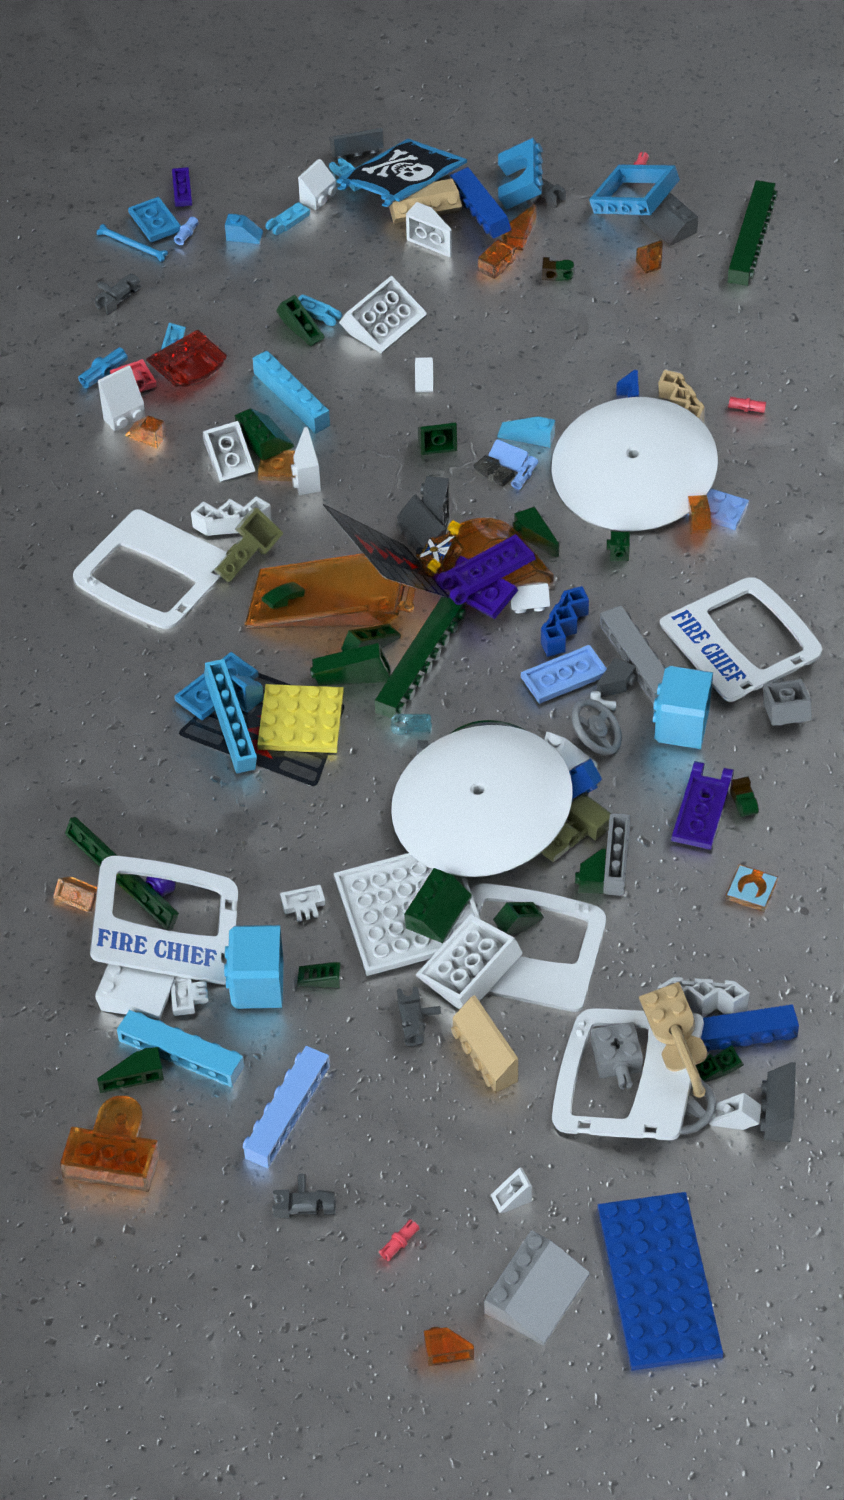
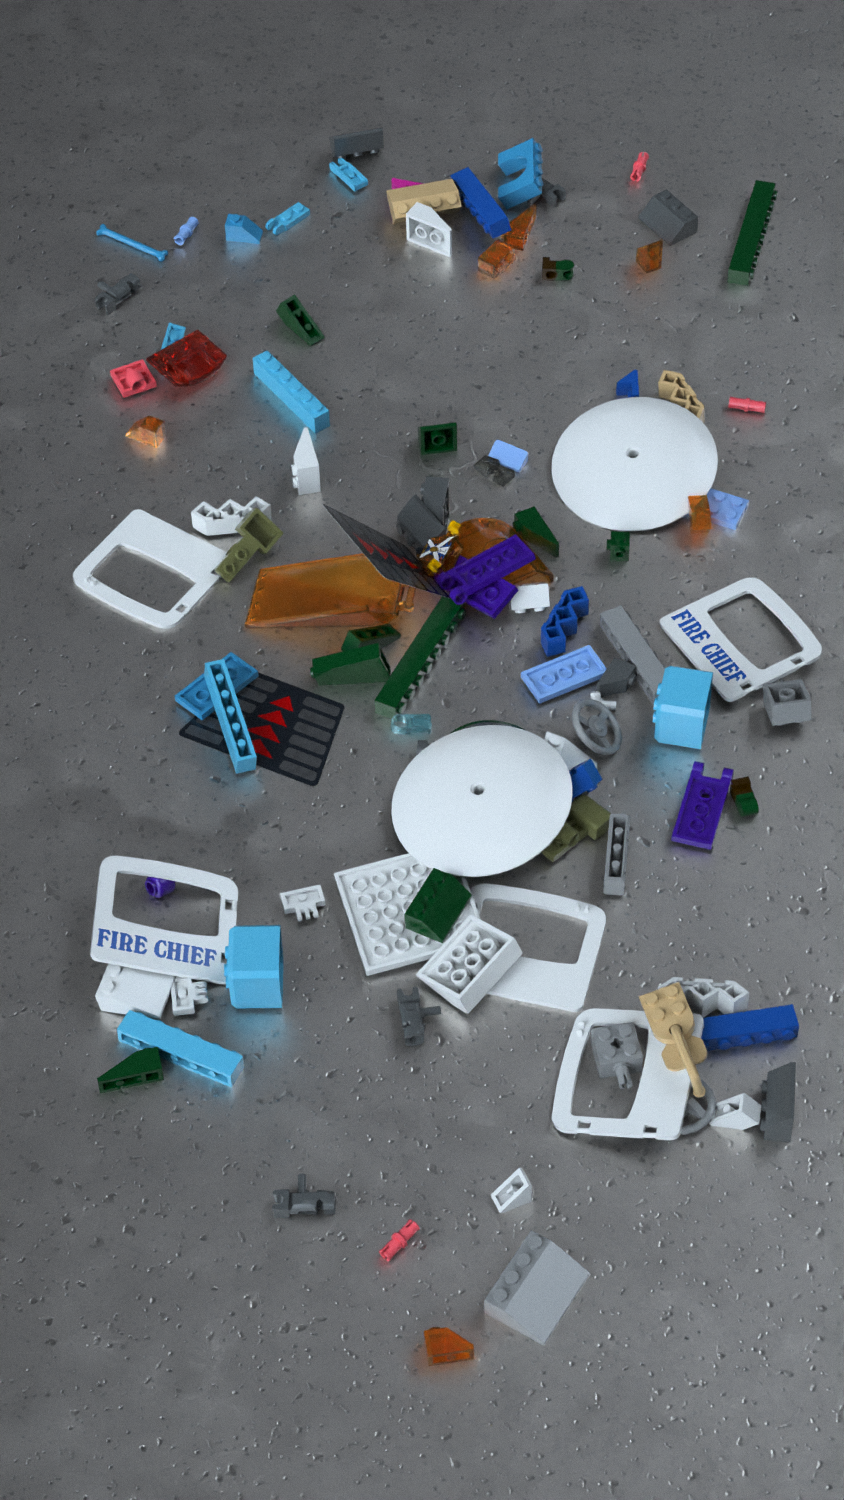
(75, 893): clear orange panel -> none
(102, 366): dark azure piece -> none
(112, 1150): clear orange brick -> none
(121, 399): white slope -> none
(131, 883): dark green tile -> none
(154, 219): dark azure plate -> none
(181, 186): dark purple plate -> none
(228, 451): white slope -> none
(247, 691): dark azure slope -> none
(262, 434): dark green slope -> none
(277, 467): clear orange tile -> none
(280, 595): dark green slope -> none
(286, 1106): light blue brick -> none
(300, 718): light yellow plate -> none
(316, 185): white slope -> none
(320, 310): medium azure hinge -> none
(324, 968): dark green slope -> none
(383, 315): white slope -> none
(401, 170): flag -> none
(424, 374): white slope -> none
(485, 1045): tan slope -> none
(517, 917): dark green slope -> none
(519, 480): light blue pin -> none
(531, 430): medium azure slope -> none
(592, 873): dark green slope -> none
(659, 1281): blue plate -> none
(663, 175): dark azure window -> none
(719, 1065): dark green slope -> none
(751, 888): tile -> none

